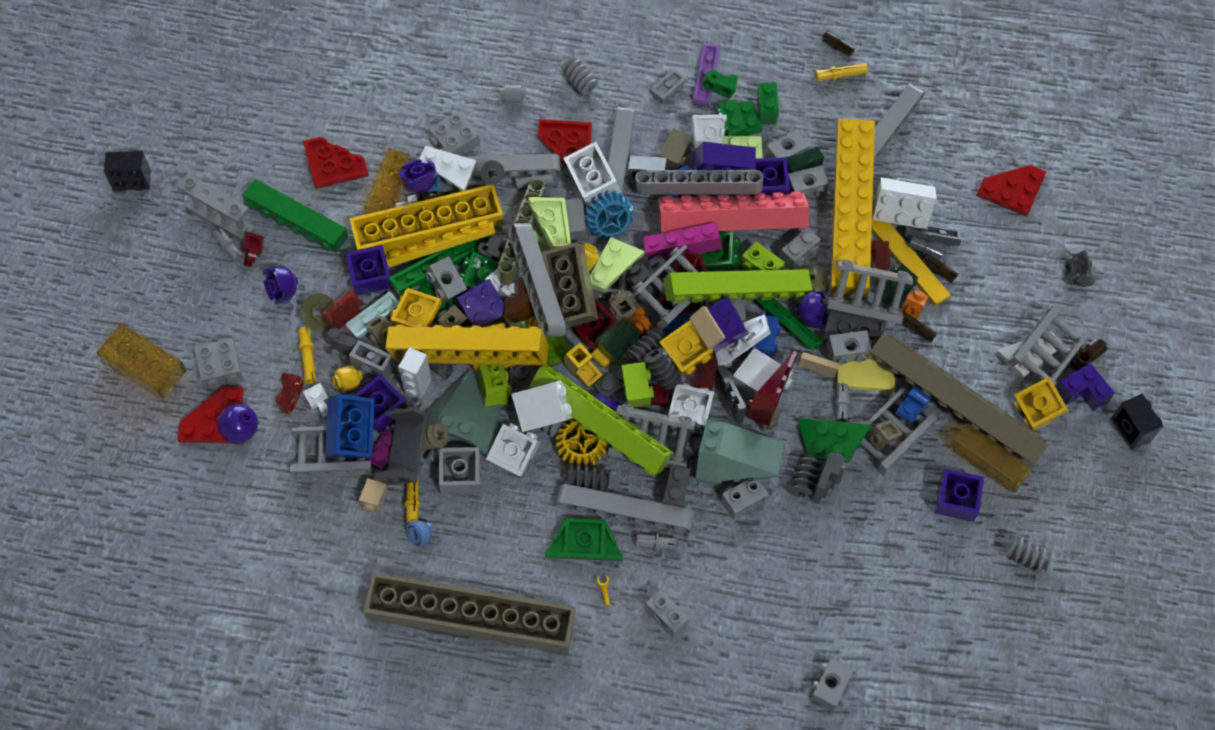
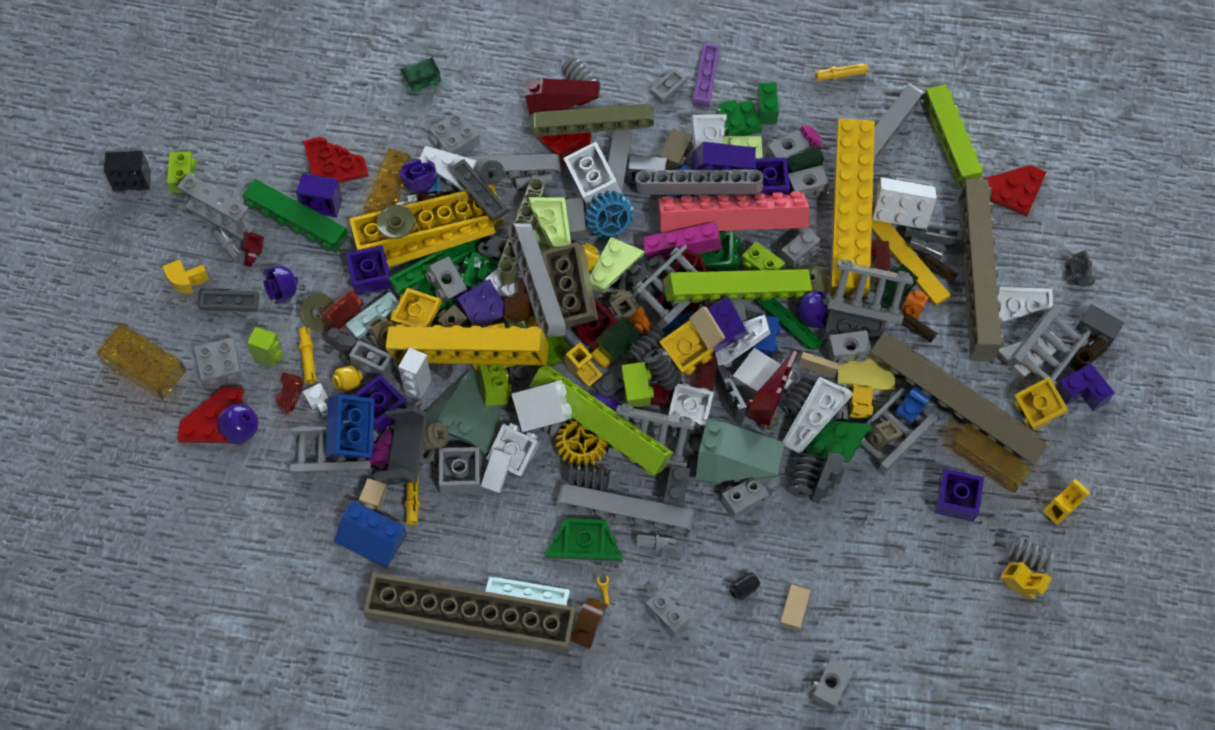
(178, 167): none -> lime brick
(184, 280): none -> yellow brick
(229, 301): none -> dark grey plate
(265, 347): none -> lime brick
(320, 194): none -> dark purple brick
(370, 534): none -> blue slope
(395, 215): none -> olive dish
(419, 532): medium blue brick -> none
(420, 75): none -> clear green brick
(478, 190): none -> dark grey plate
(496, 470): none -> white tile
(512, 94): light grey brick -> none
(527, 590): none -> light aqua plate
(559, 94): none -> dark red wedge
(588, 622): none -> reddish brown brick
(591, 120): none -> olive beam
(720, 83): green leg -> none
(744, 586): none -> black brick
(795, 607): none -> tan tile
(797, 396): none -> dark grey piece
(811, 135): none -> dark pink gear
(816, 412): none -> white wing
(838, 43): dark brown axle -> none
(861, 401): none -> yellow brick
(952, 134): none -> lime brick
(980, 270): none -> dark tan brick
(1020, 302): none -> white wing
(1024, 581): none -> yellow brick
(1066, 502): none -> yellow brick
(1100, 324): none -> dark grey brick
(1137, 421): black brick -> none

